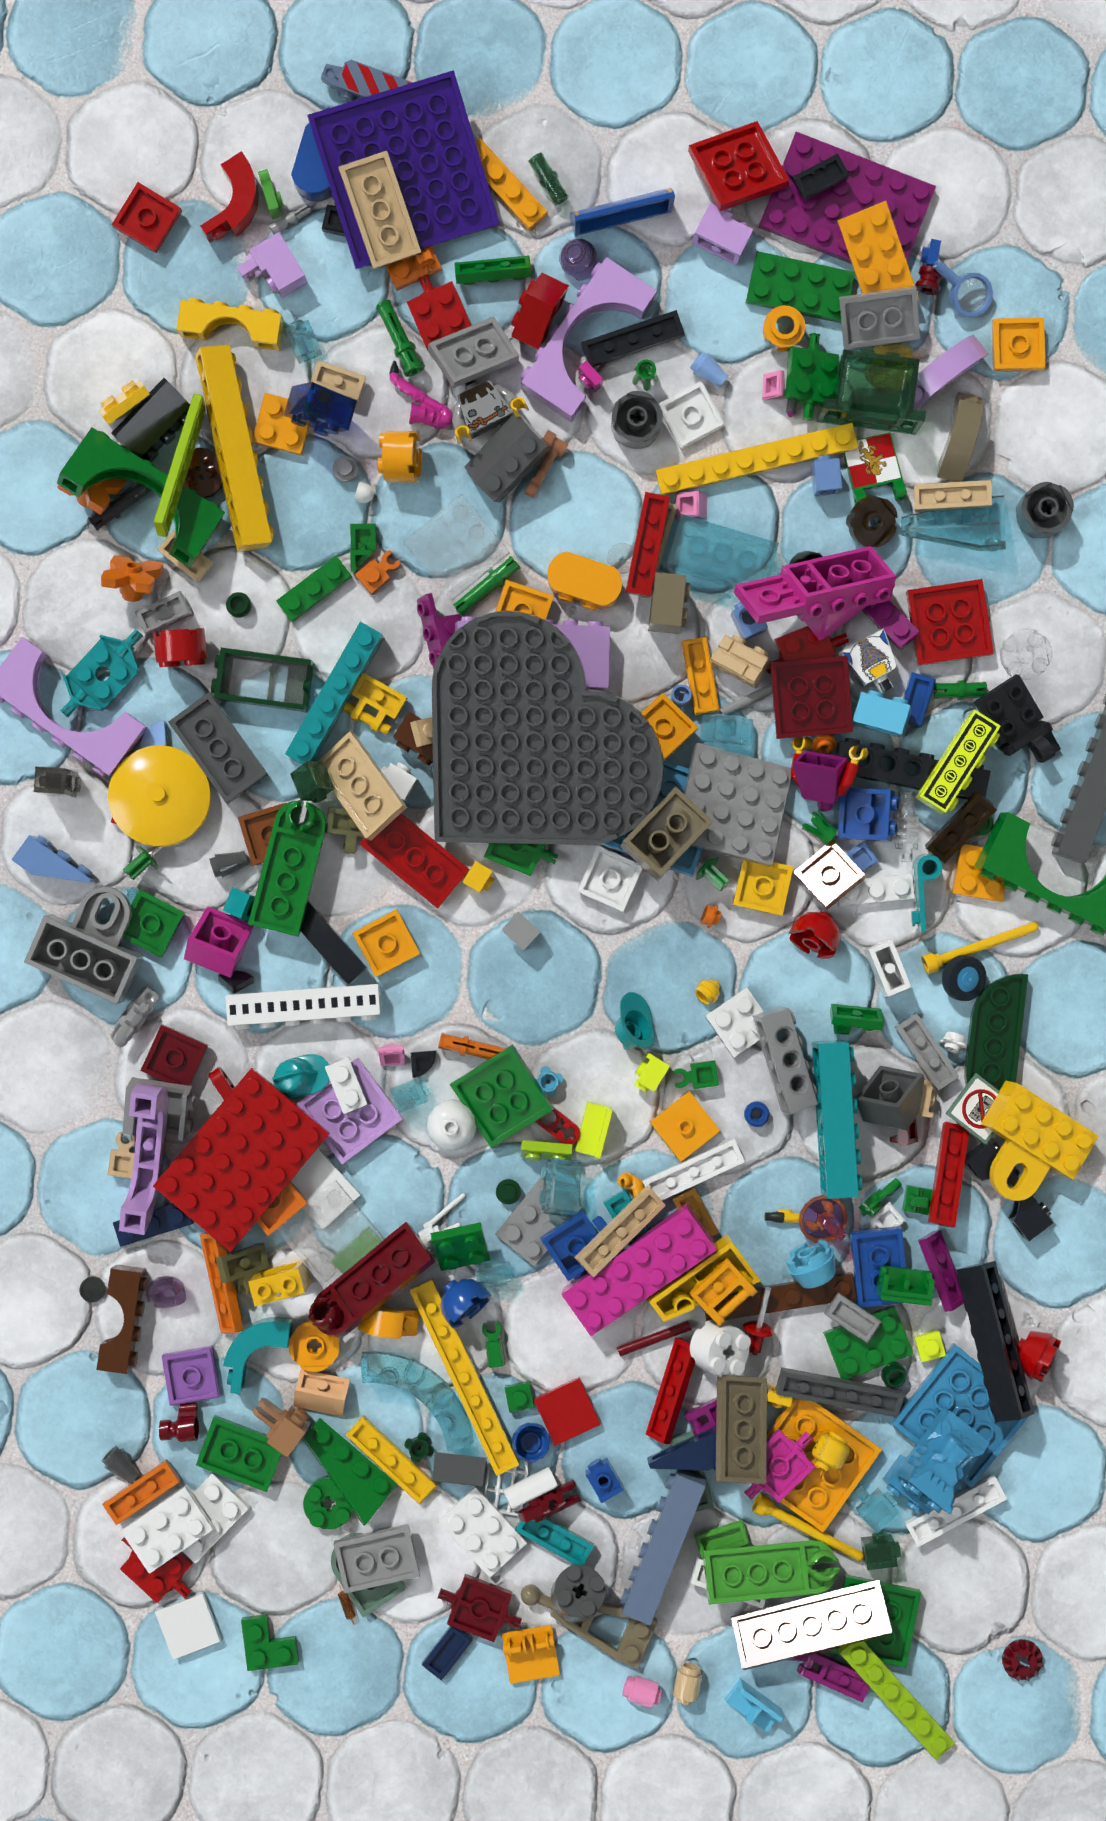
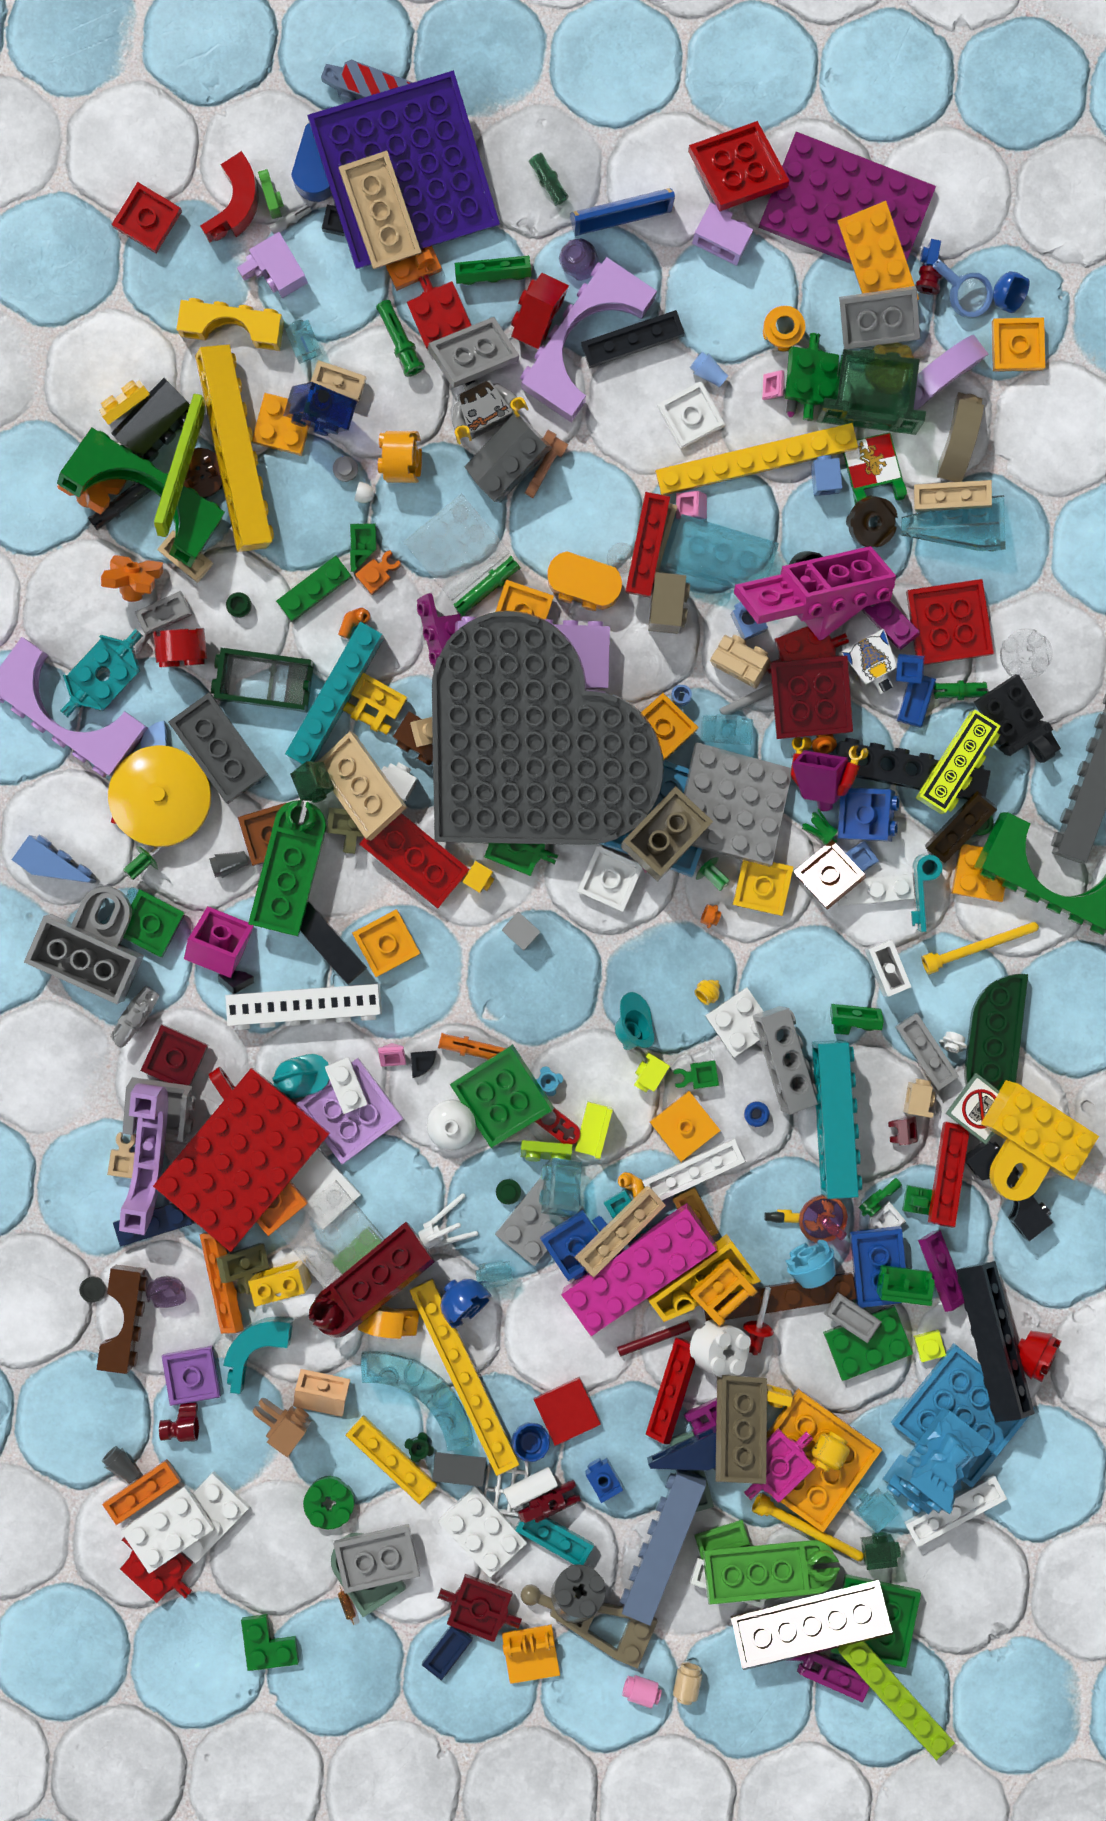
(56, 782): clear smoke brick -> none
(188, 1625): white tile -> none
(239, 904): teal brick -> none
(239, 1454): green plate -> none
(305, 1356): light orange plate -> none
(351, 620): none -> orange arm
(354, 1474): green wing -> none
(410, 1094): clear light blue brick -> none
(430, 411): dark pink piece -> none
(460, 1246): green plate -> none
(494, 1346): green bar -> none
(510, 189): light orange plate -> none
(519, 1396): green plate -> none
(589, 377): dark pink plate -> none
(624, 412): dark grey brick -> none
(645, 371): green piece -> none
(700, 676): light orange tile -> none
(754, 1705): medium azure panel -> none
(798, 284): green plate -> none
(817, 933): red cylinder -> none
(820, 177): black plate -> none
(839, 1392): dark grey plate -> none
(882, 714): medium azure brick -> none
(891, 1097): dark grey slope -> none
(893, 1374): dark green plate -> none
(908, 826): clear hinge -> none
(910, 668): none -> blue plate
(964, 978): black wheel -> none
(1011, 291): none -> blue hair
(1022, 1648): dark red gear -> none
(1049, 496): dark grey brick -> none

